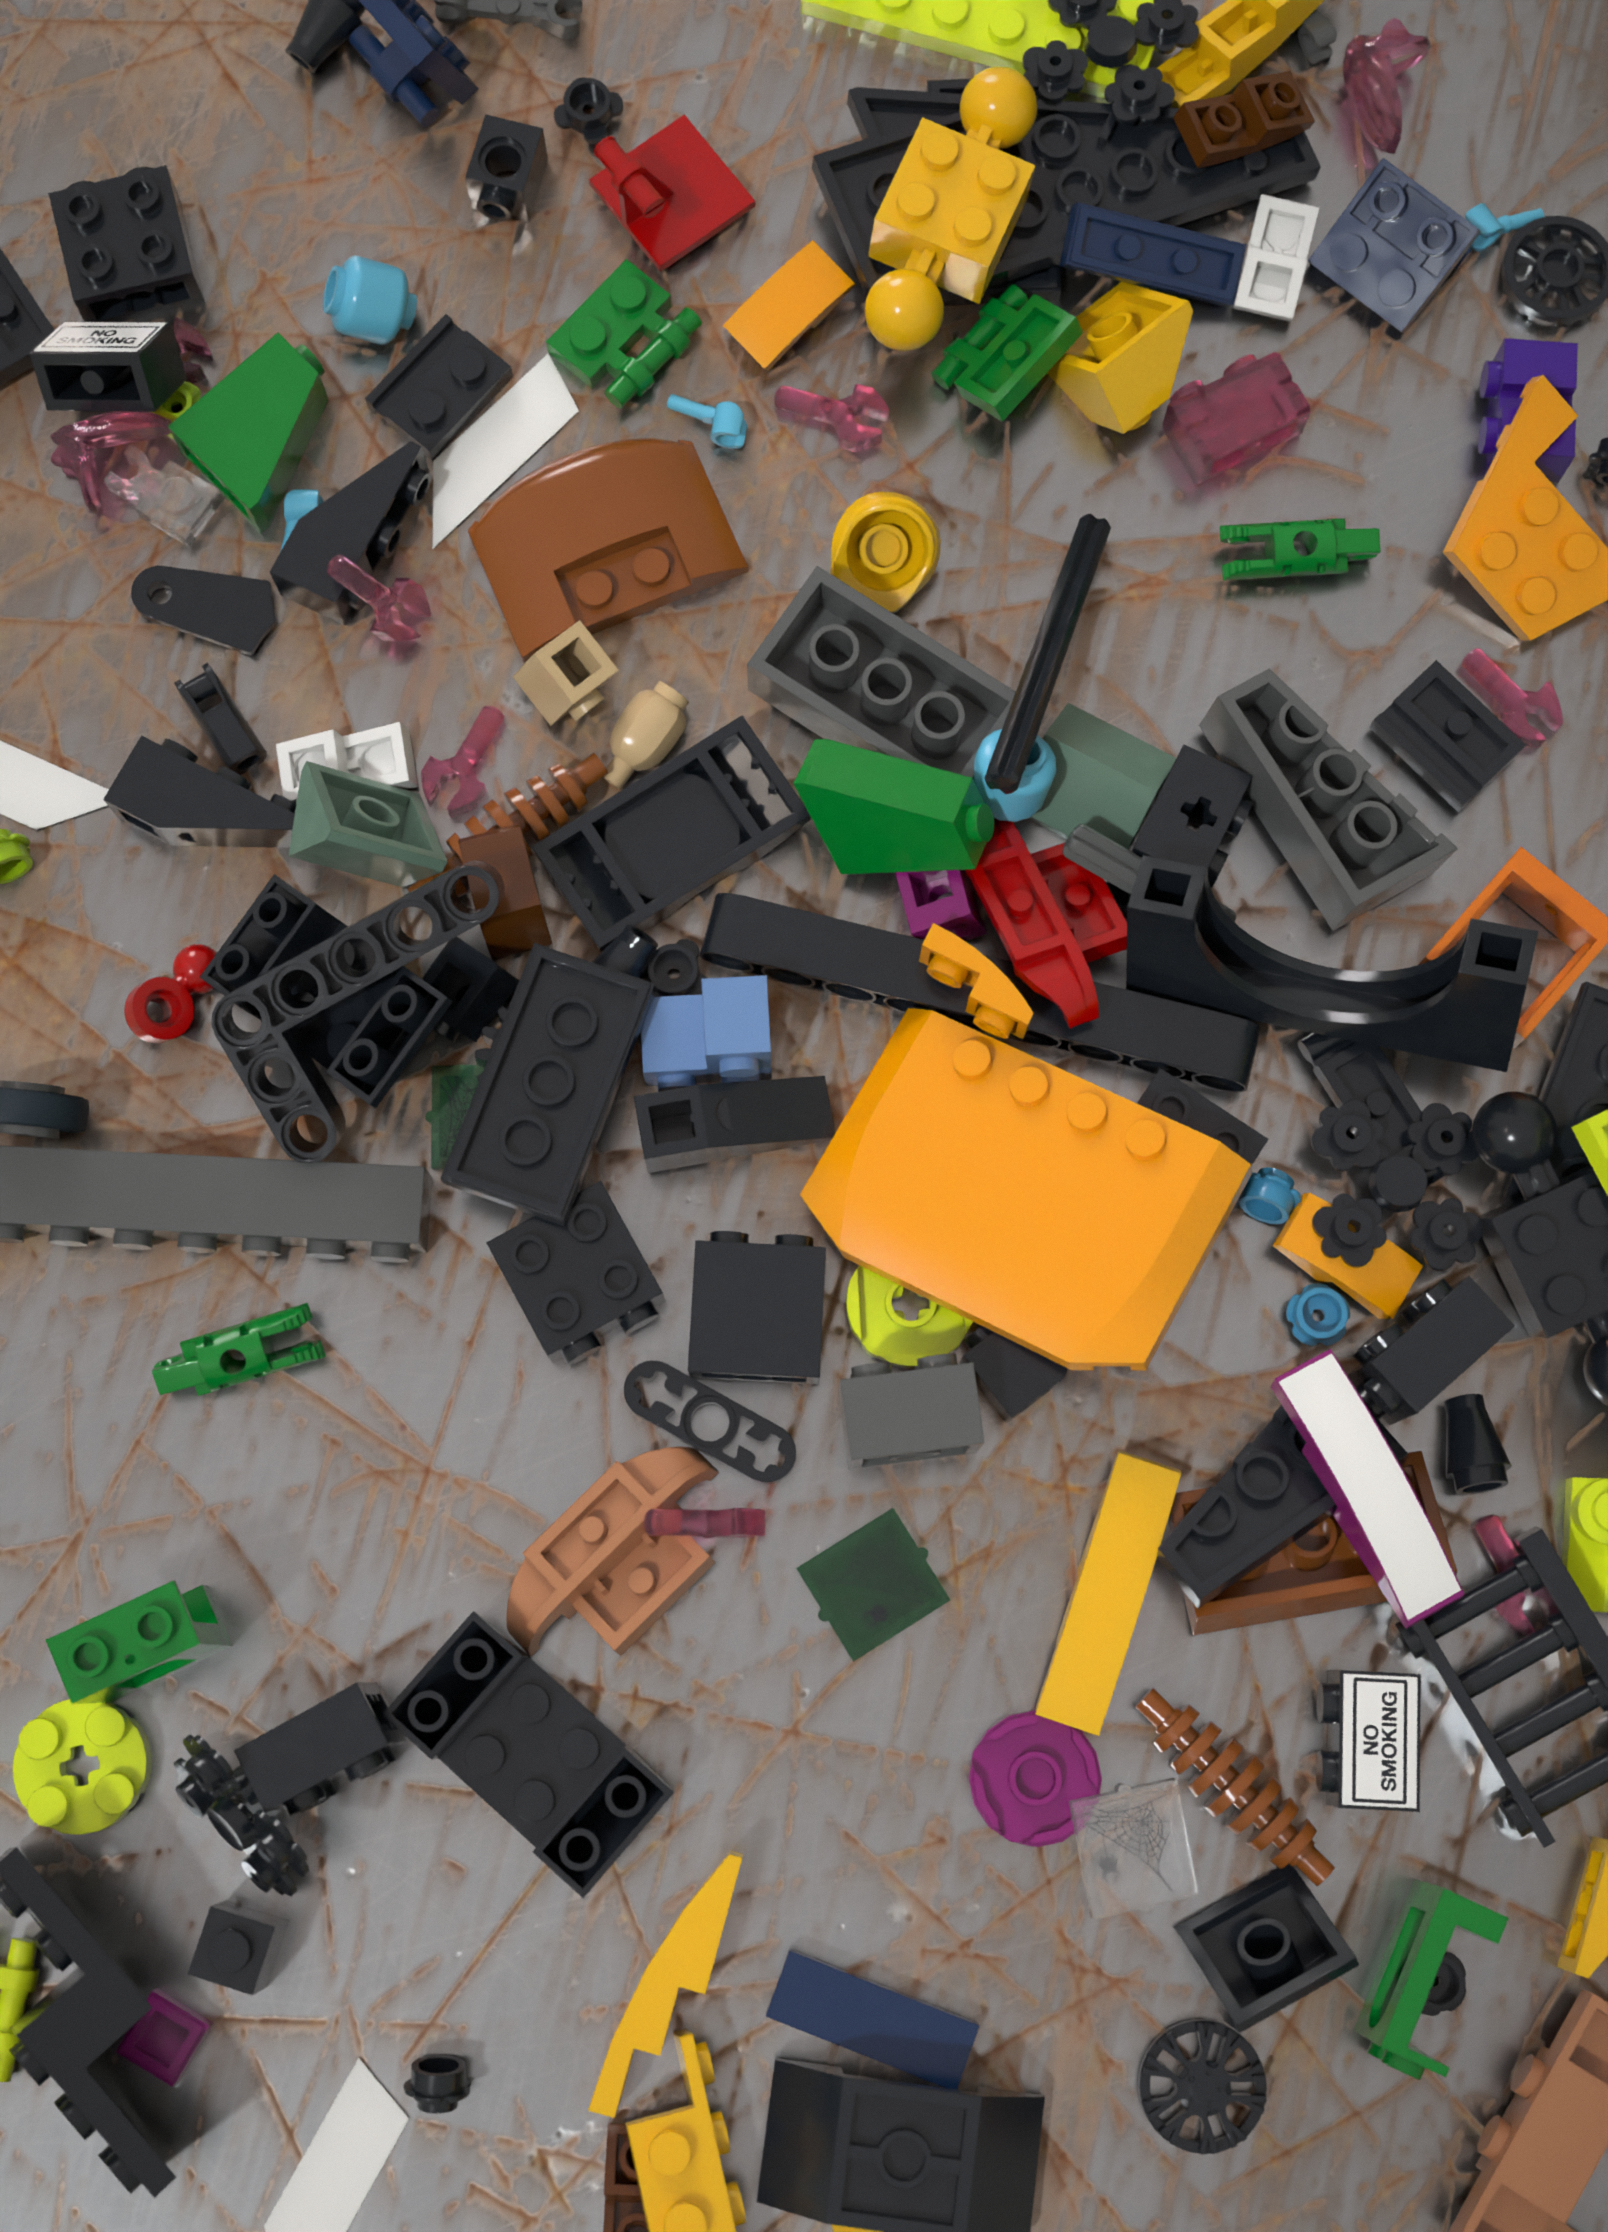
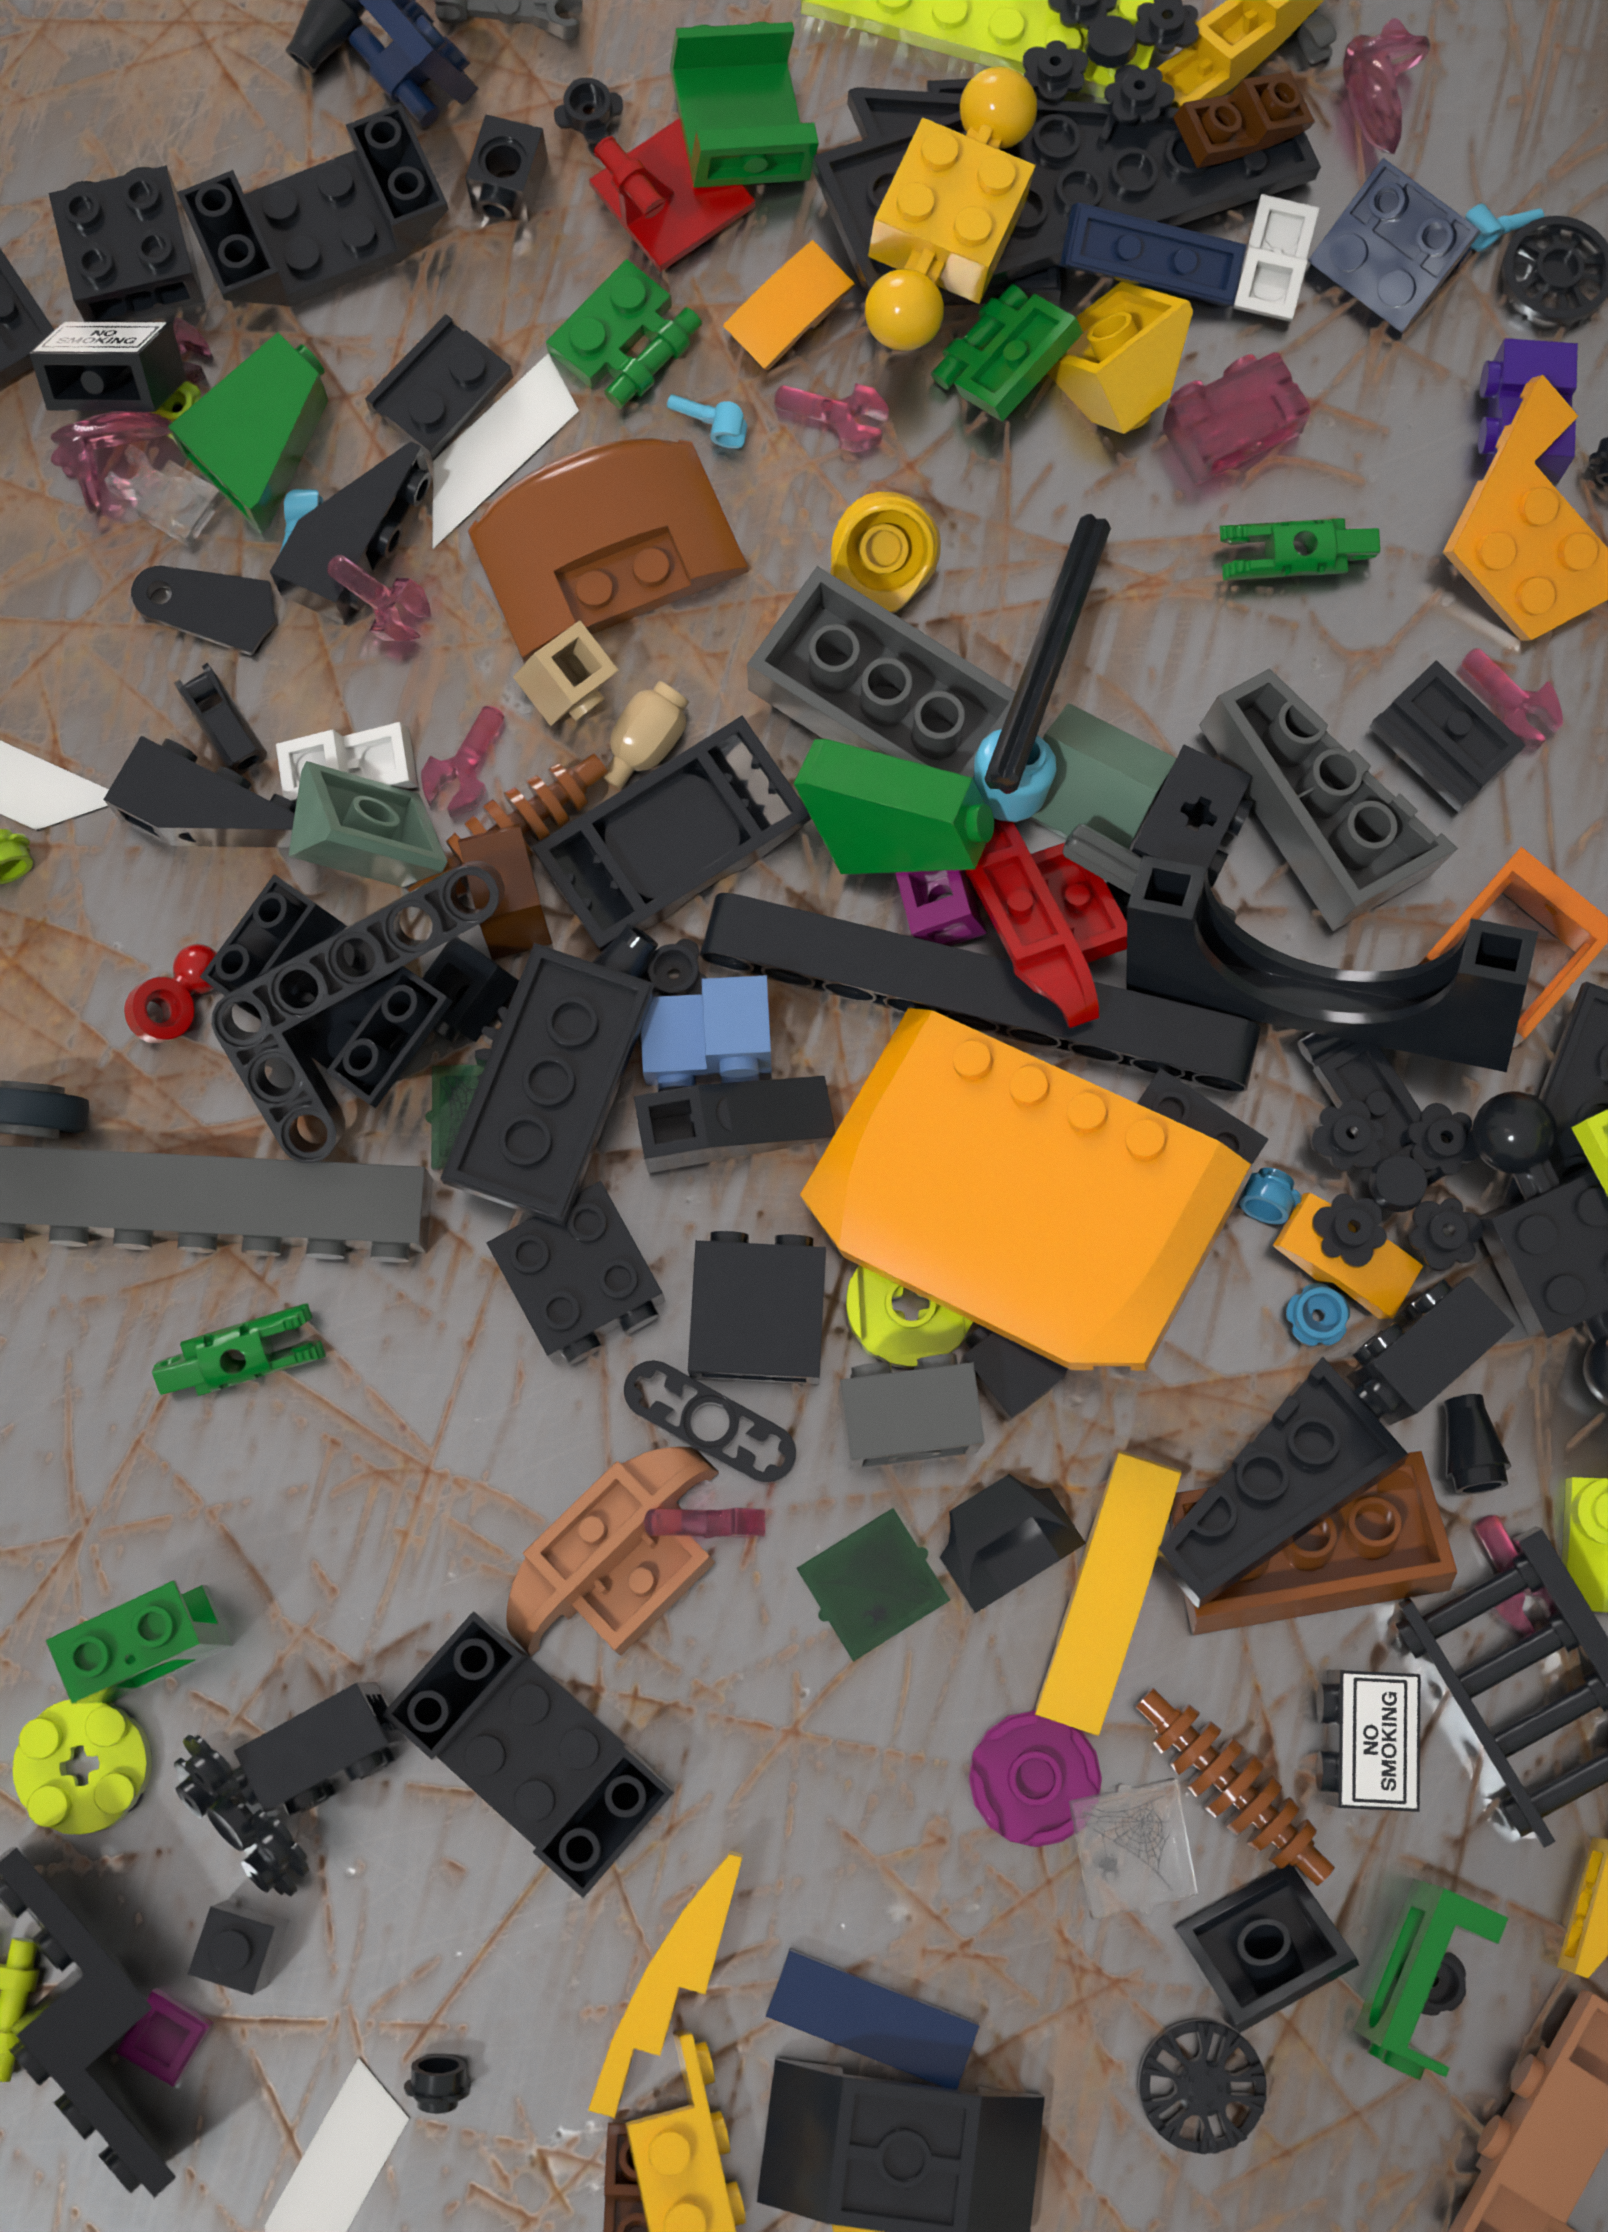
(321, 222): none -> black slope
(369, 300): medium azure head -> none
(740, 105): none -> green panel
(994, 998): light orange slope -> none
(1005, 1540): none -> black slope
(1369, 1489): white slope -> none

